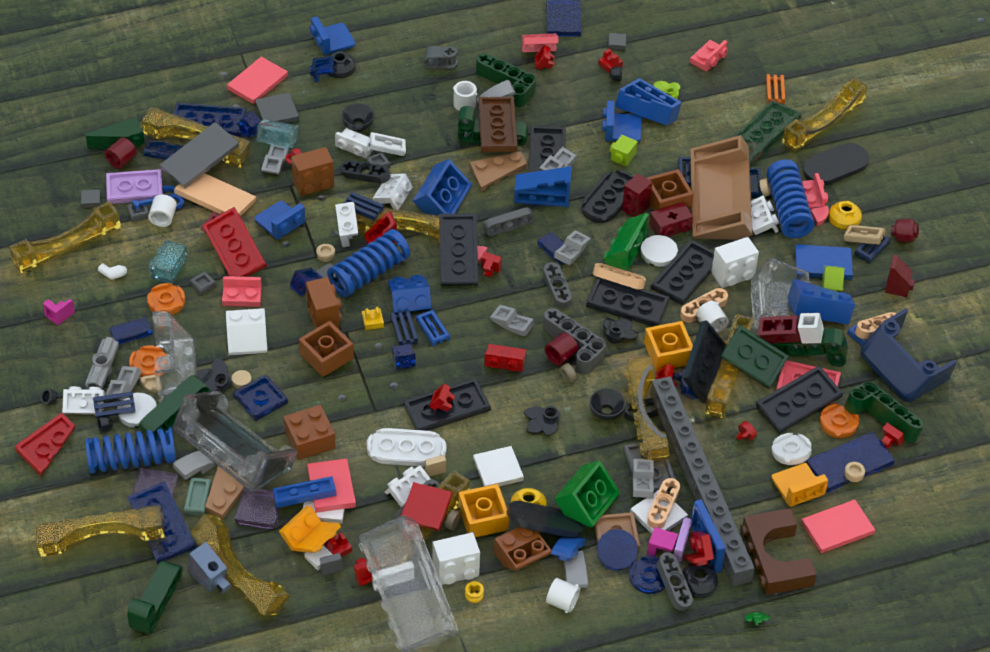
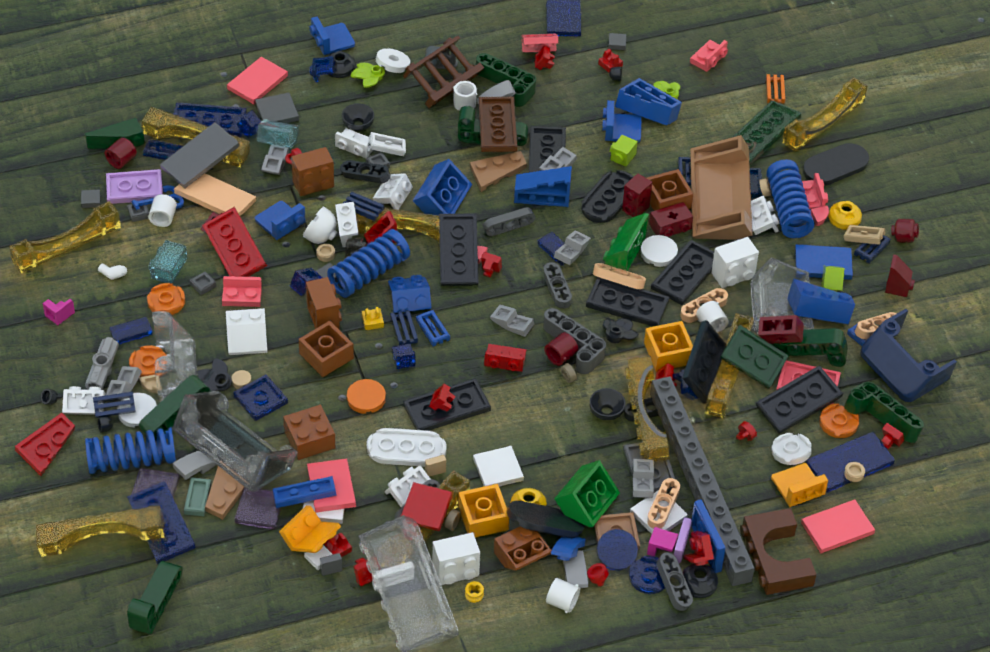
(208, 569): sand blue torso -> none
(265, 595): clear yellow arch -> none
(321, 227): none -> white cylinder
(353, 246): none -> clear smoke tile
(366, 396): none -> orange tile
(369, 73): none -> lime plate
(392, 60): none -> white tile
(446, 88): none -> reddish brown fence
(541, 421): black plate -> none
(597, 574): none -> red tile
(757, 617): green plant -> none
(810, 328): white brick -> none

